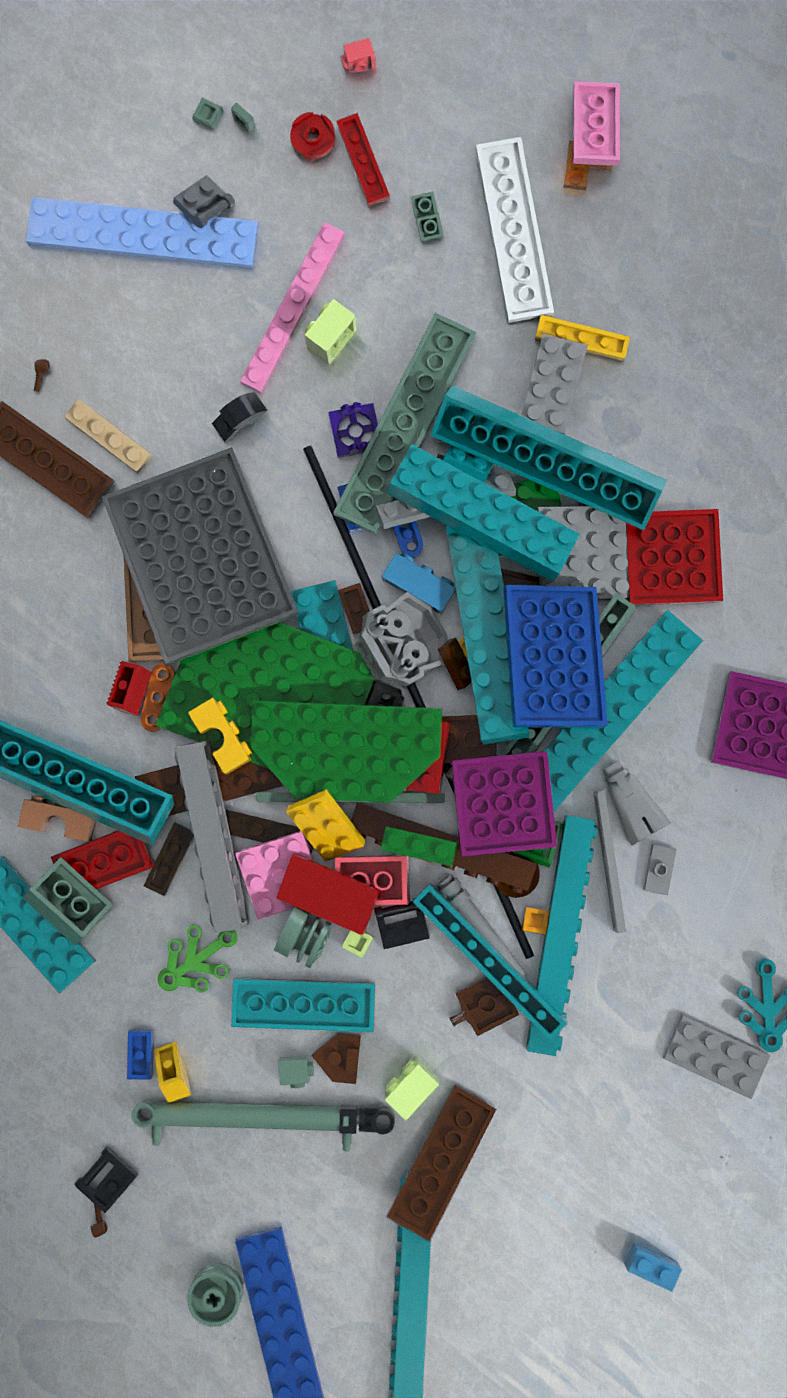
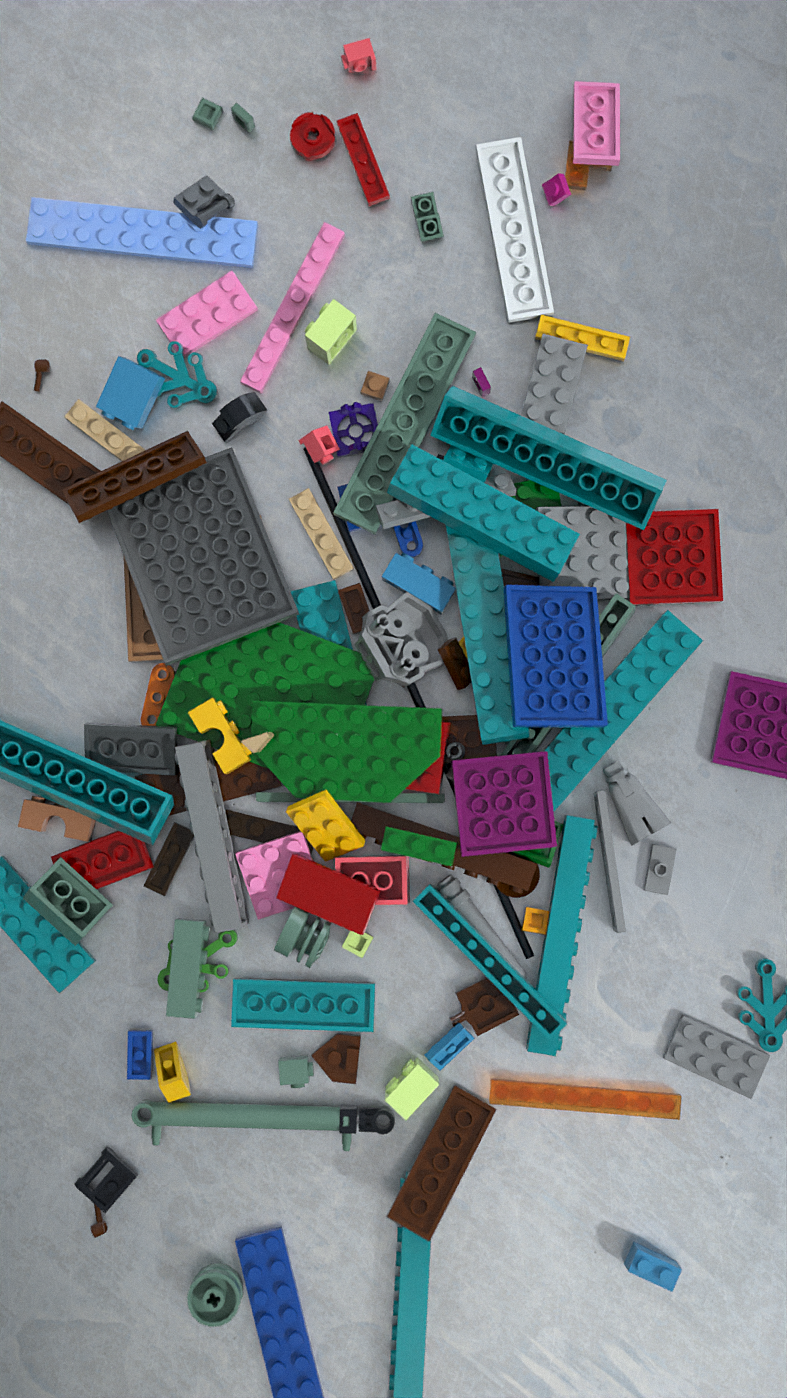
(129, 688): red brick -> none
(130, 393): none -> dark azure brick
(132, 747): none -> dark grey plate
(133, 476): none -> reddish brown plate
(181, 376): none -> teal plant
(186, 968): none -> sand green brick
(207, 314): none -> bright pink plate
(257, 743): none -> tan slope
(320, 445): none -> coral brick
(321, 534): none -> tan plate
(375, 386): none -> medium nougat plate
(378, 689): dark grey brick -> none
(402, 931): black plate -> none
(449, 1046): none -> dark azure plate
(460, 755): none -> dark grey pin
(481, 382): none -> magenta tile
(556, 189): none -> dark pink plate
(585, 1099): none -> clear orange plate

